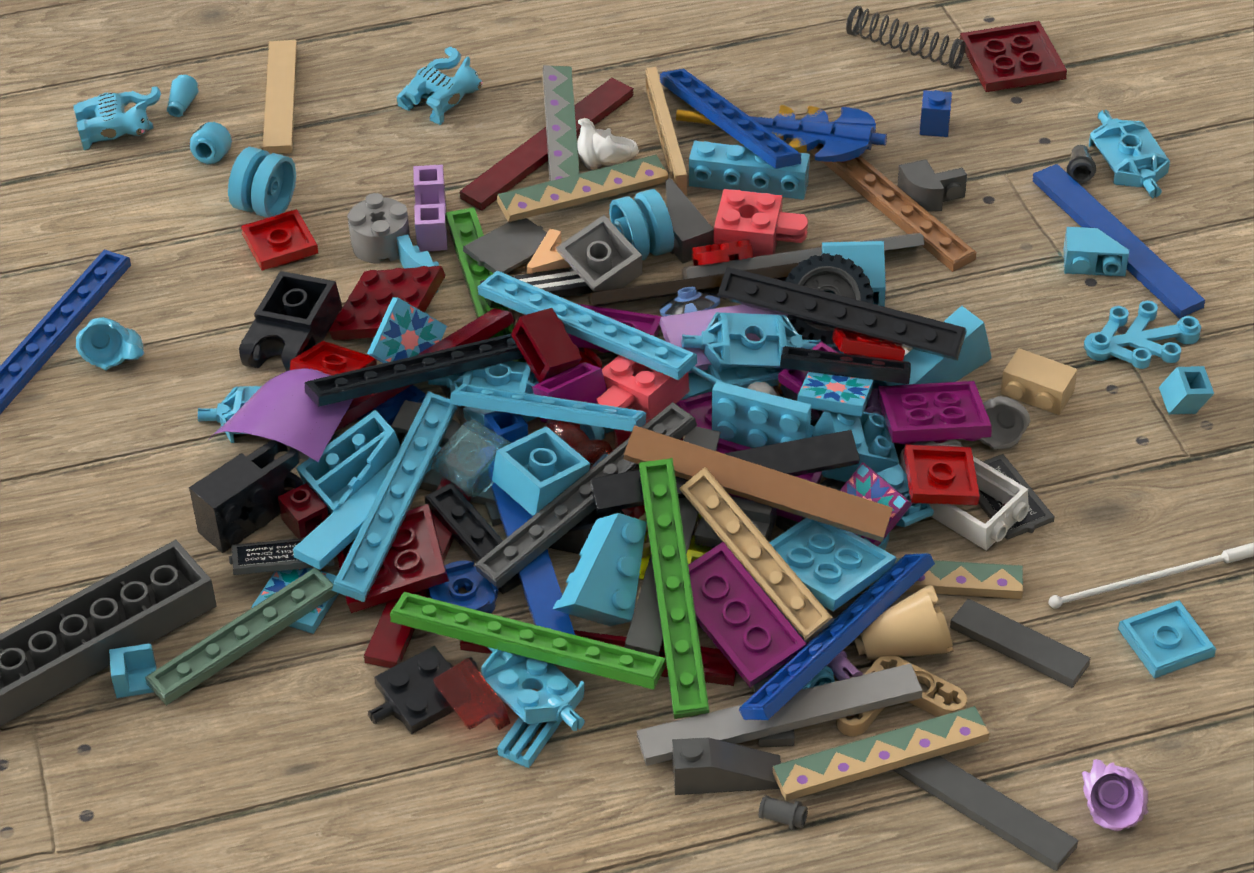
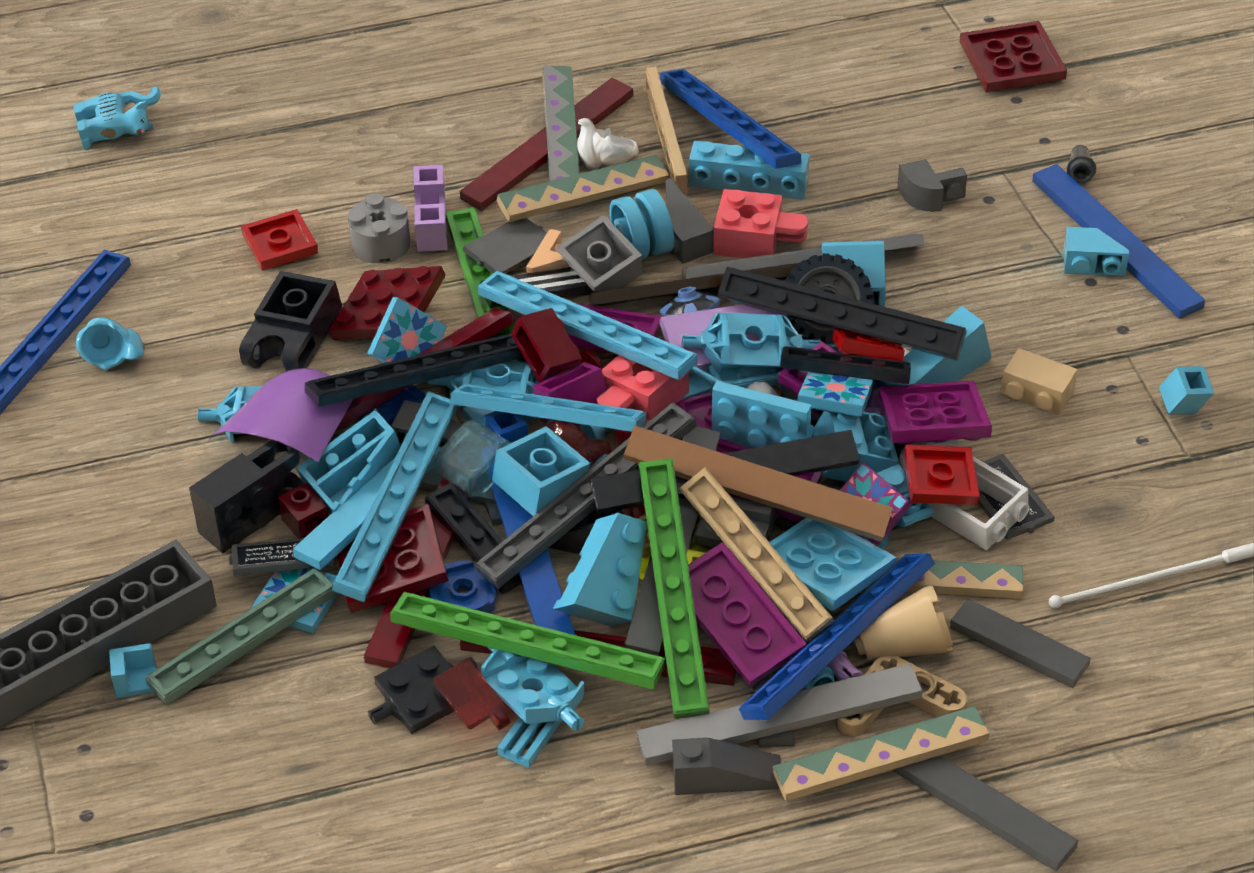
(181, 95): medium azure cone -> none
(210, 143): medium azure head -> none
(261, 182): medium azure wheel -> none
(280, 97): tan tile -> none
(332, 359): red plate -> none
(411, 256): medium azure slope -> none
(439, 89): medium azure animal -> none
(722, 252): red plate -> none
(783, 812): dark grey pin -> none
(842, 139): blue animal -> none
(858, 25): dark grey piece -> none
(903, 210): medium nougat tile -> none
(935, 113): blue brick -> none
(1008, 422): light grey hair -> none
(1104, 344): medium azure plant -> none
(1115, 796): lavender hair -> none
(1134, 165): medium azure plate -> none
(1166, 639): medium azure tile -> none

